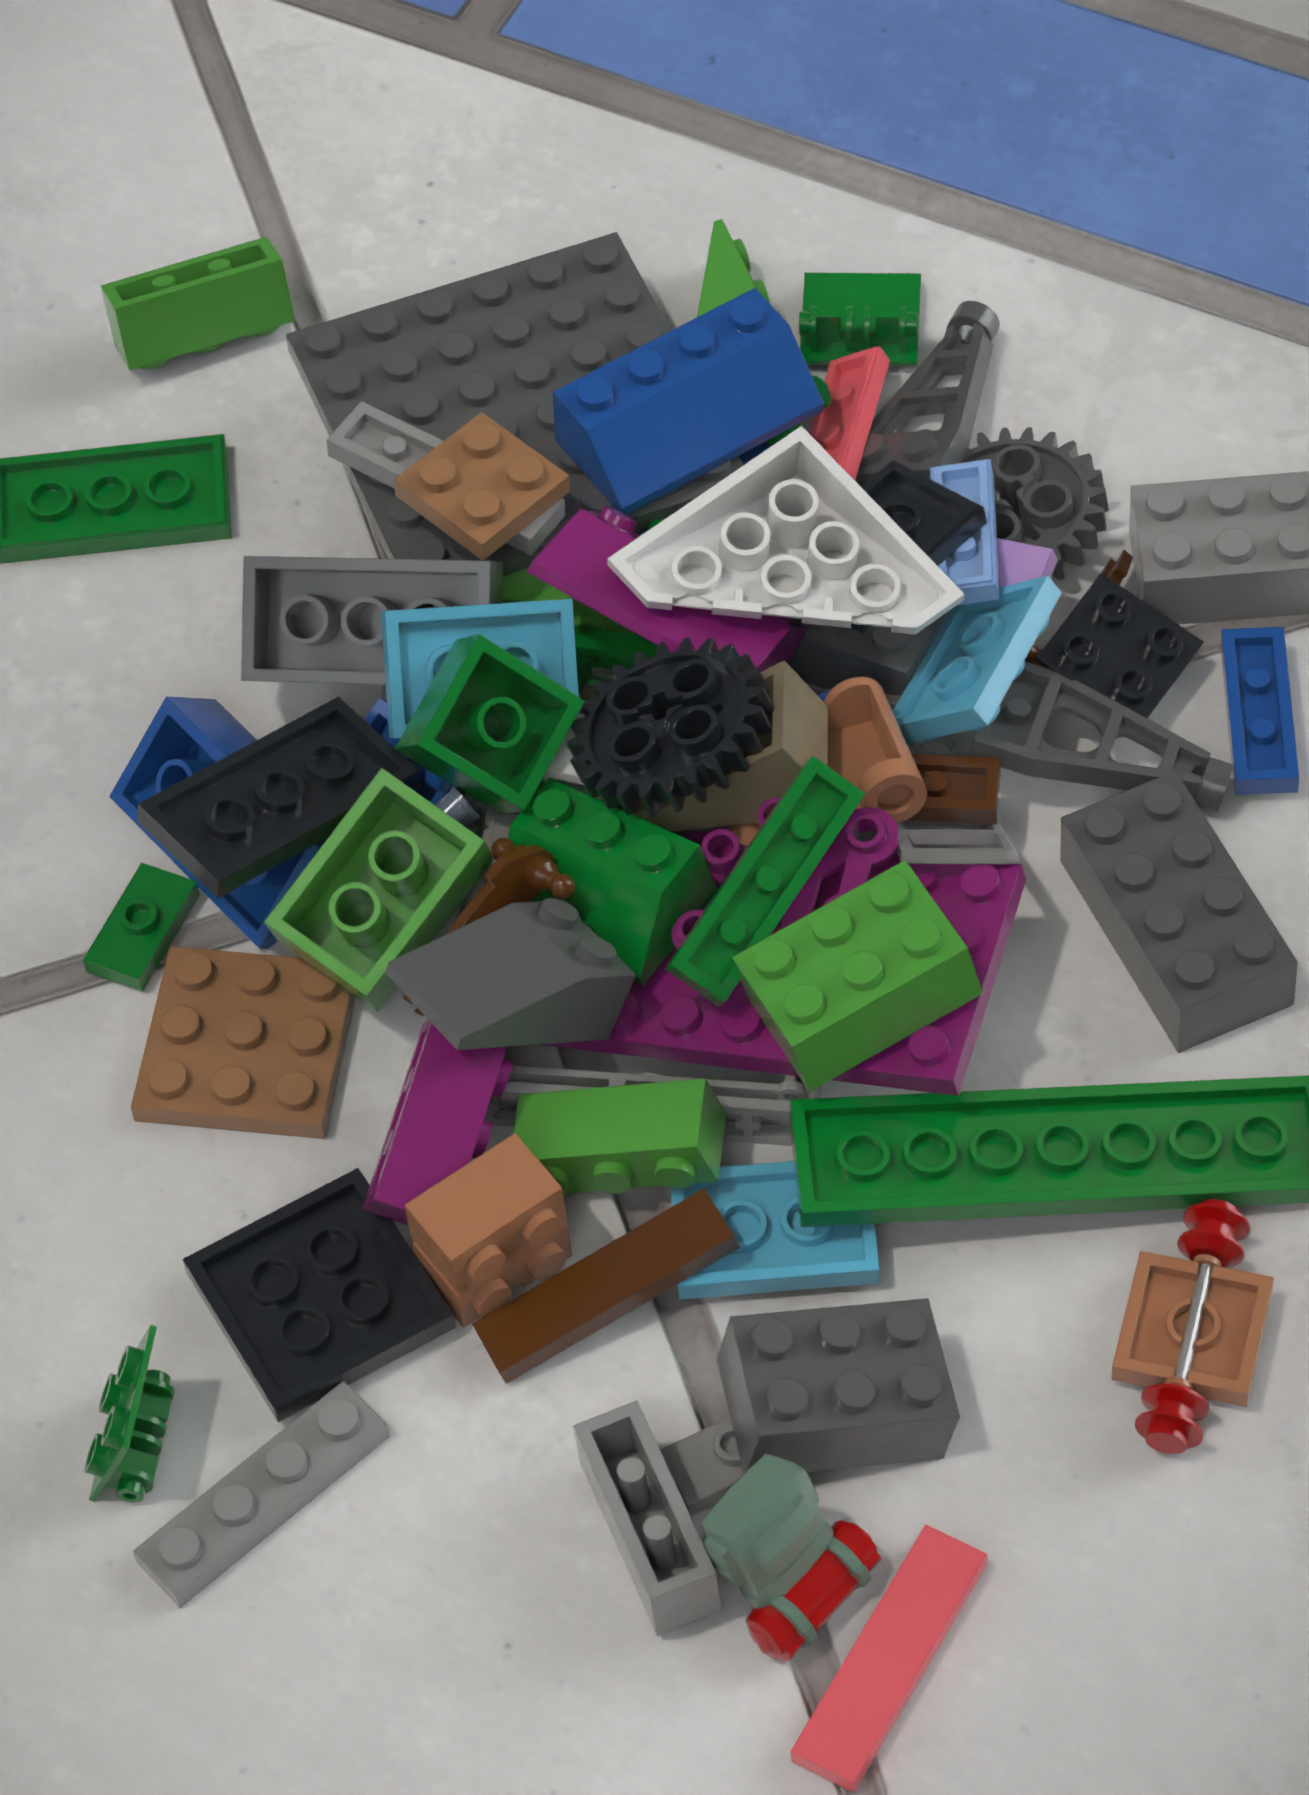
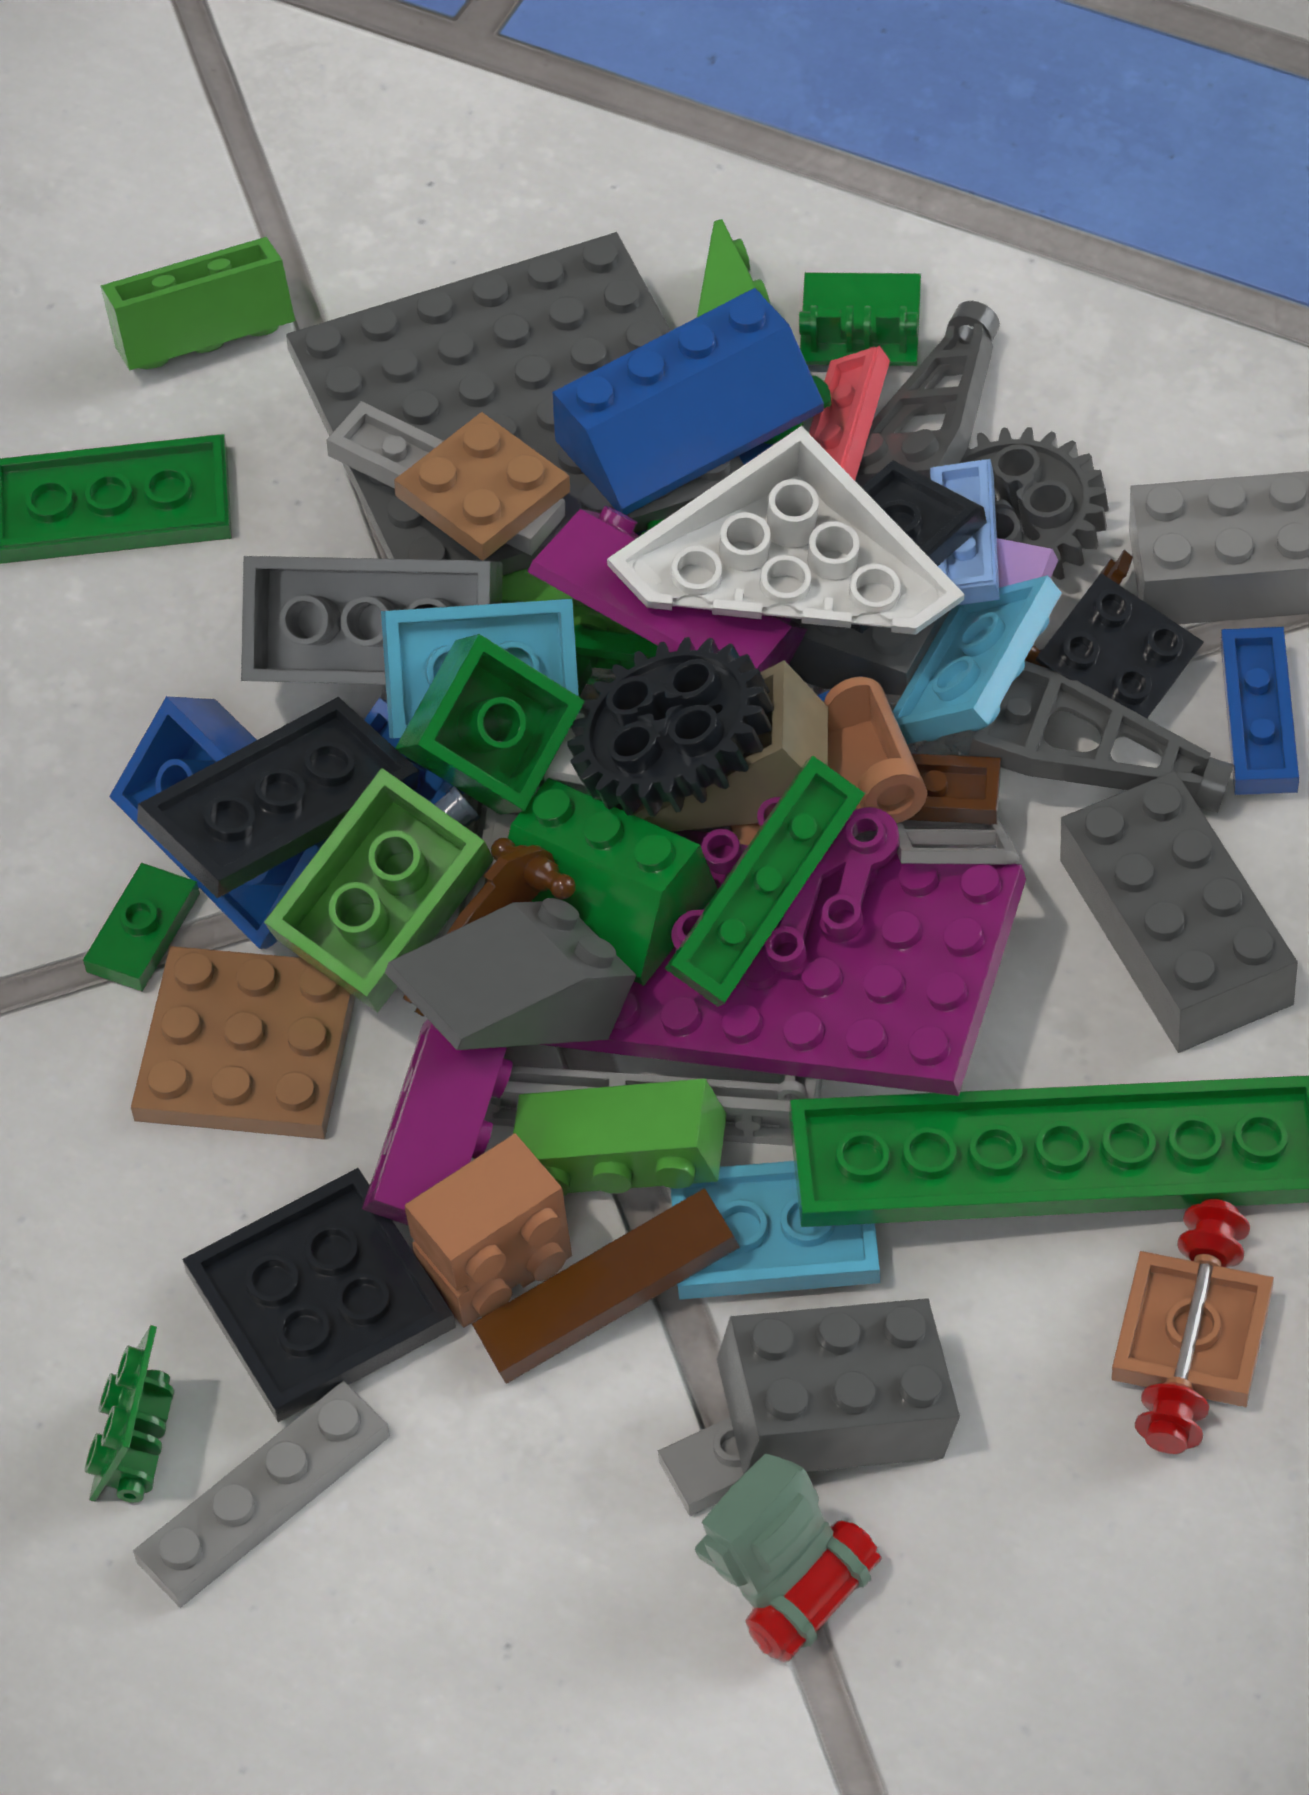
(647, 1518): light grey brick -> none
(858, 975): bright green brick -> none
(889, 1658): coral tile -> none

